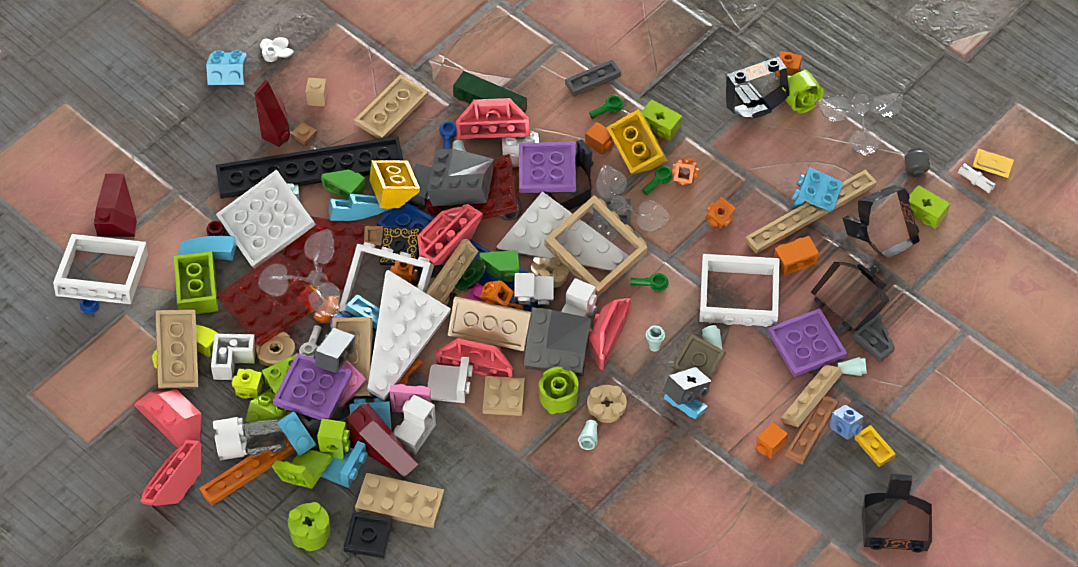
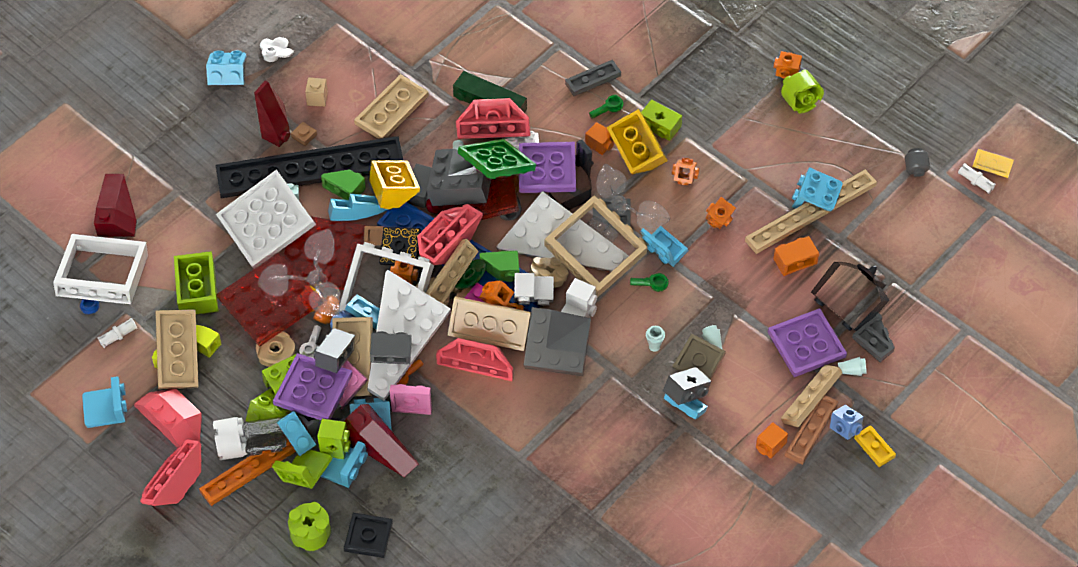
(105, 405): none -> medium azure bracket
(117, 333): none -> white pin
(215, 225): dark red plate -> none
(221, 246): medium azure slope -> none
(230, 350): white brick -> none
(248, 383): neon yellow brick -> none
(390, 348): none -> dark grey brick
(399, 500): tan plate -> none
(417, 423): white brick -> none
(447, 131): blue plate -> none
(450, 382): white bracket -> none
(496, 158): none -> green plate
(503, 395): tan plate -> none
(558, 390): lime brick -> none
(588, 436): light aqua cone -> none
(606, 393): tan plate -> none
(607, 329): coral wedge -> none
(662, 175): green plate -> none
(665, 245): none -> medium azure bracket
(746, 265): white window -> none
(752, 101): black piece -> none
(858, 228): black piece -> none
(868, 141): clear plant -> none
(898, 488): black piece -> none
(928, 207): lime brick -> none

